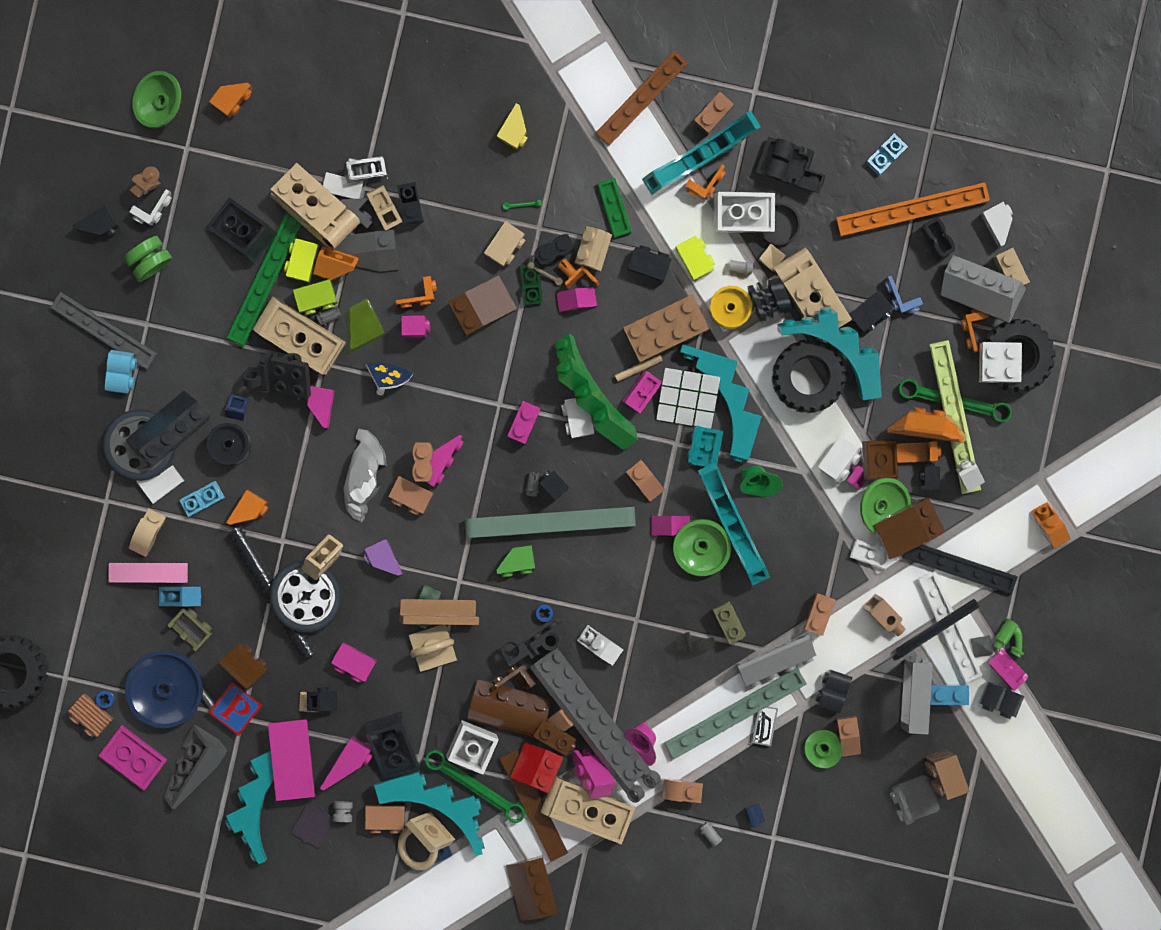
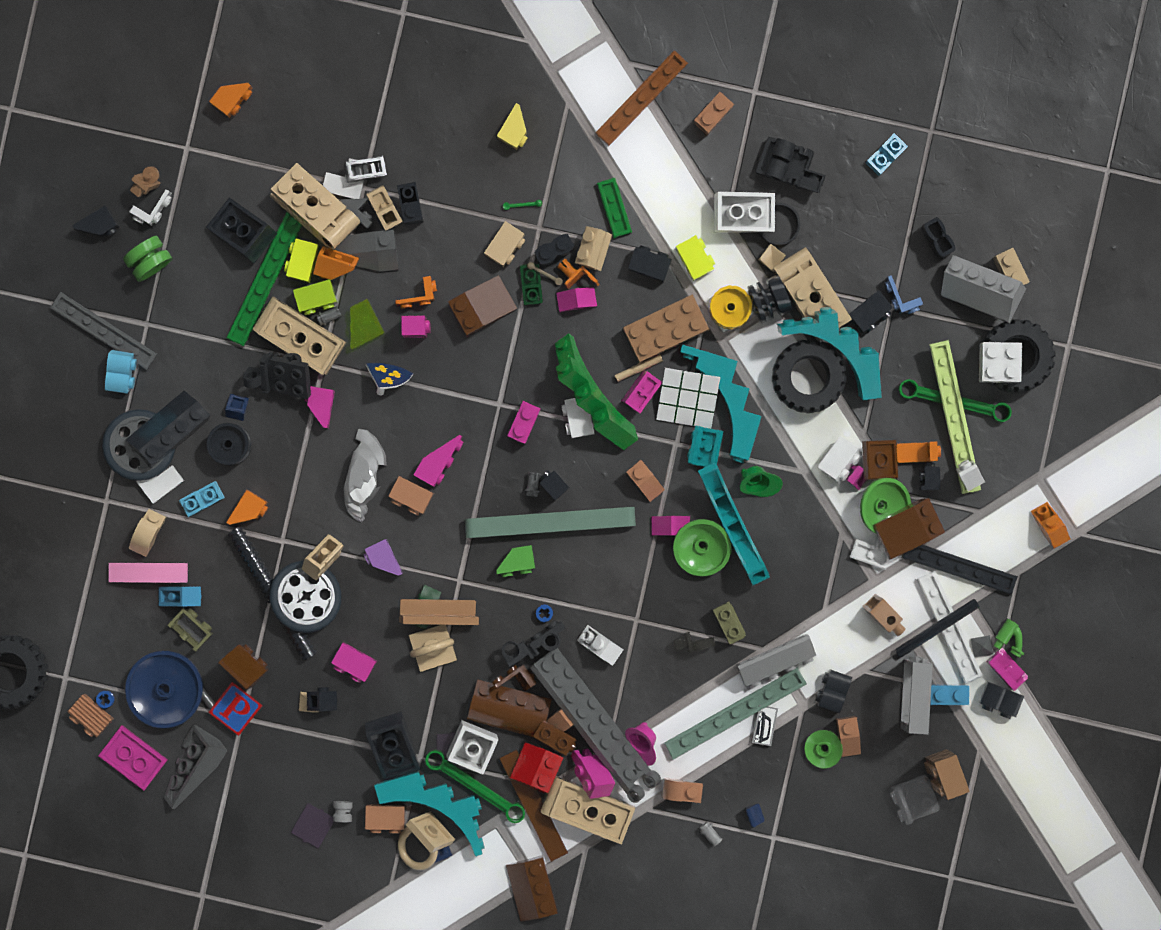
(156, 99): bright green dish -> none
(253, 795): teal arch -> none
(291, 760): dark pink tile -> none
(352, 758): dark pink slope -> none
(423, 456): nougat brick -> none
(695, 190): orange bracket -> none
(701, 154): teal arch -> none
(741, 267): light grey pin -> none
(819, 614): nougat brick -> none
(912, 209): orange plate -> none
(928, 425): orange wedge -> none
(967, 326): orange bracket -> none
(998, 222): white slope -> none

